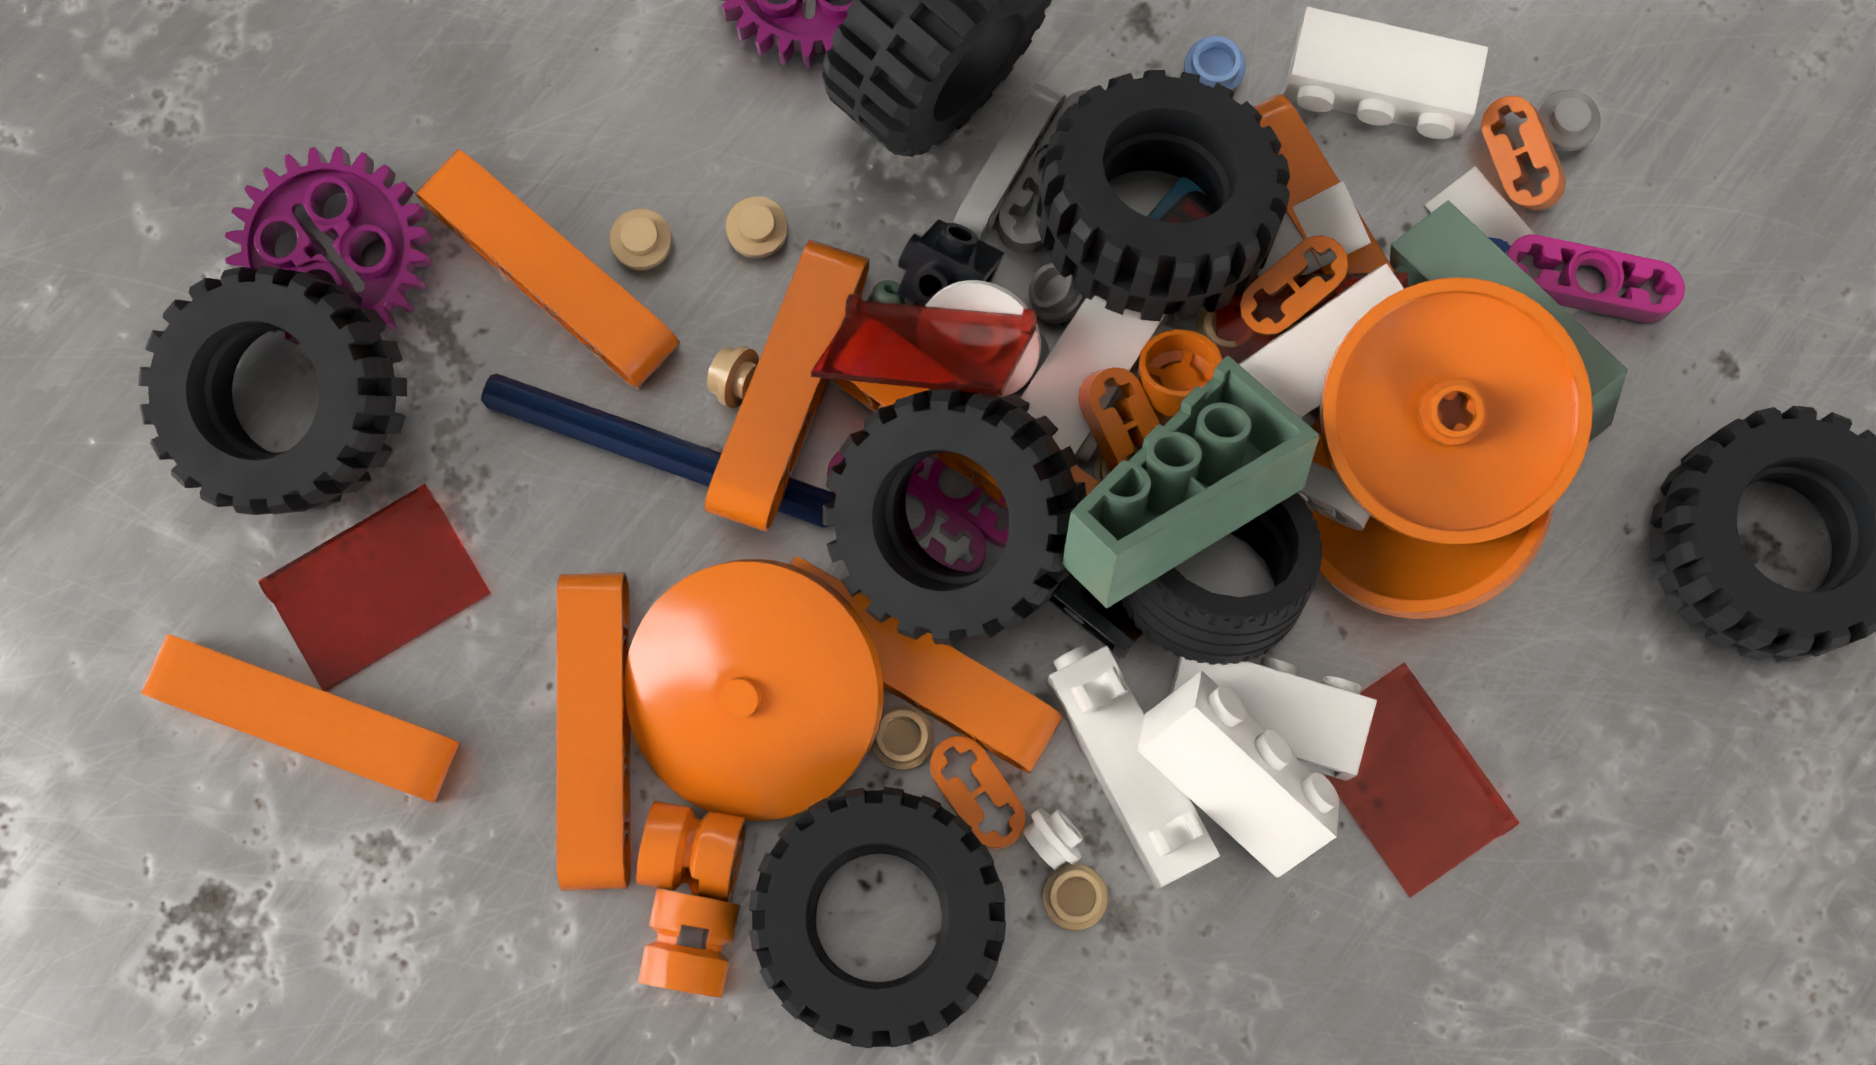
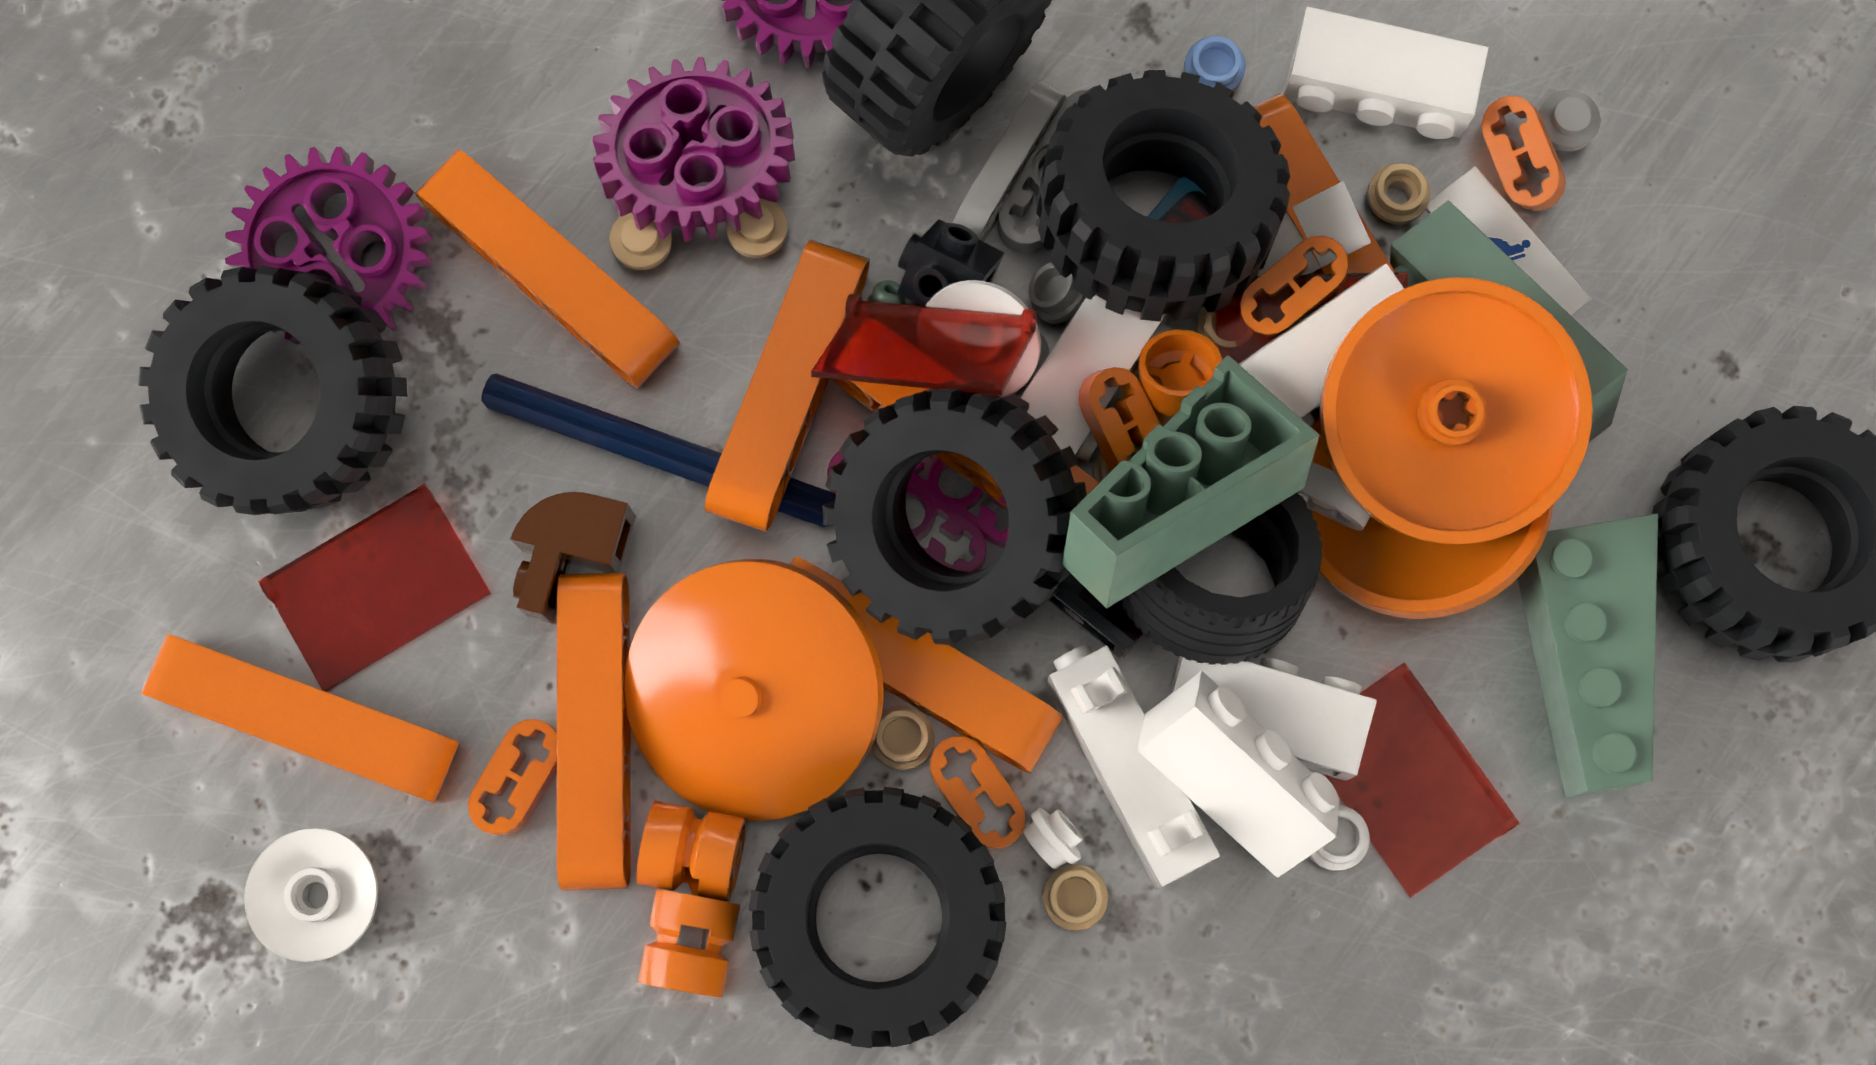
(280, 888): none -> white dish
(504, 768): none -> orange beam
(563, 532): none -> reddish brown brick
(694, 149): none -> magenta gear
(732, 374): tan plate -> none
(1348, 846): none -> white plate
(1408, 180): none -> tan plate
(1594, 649): none -> sand green wedge
(1631, 305): dark pink beam -> none

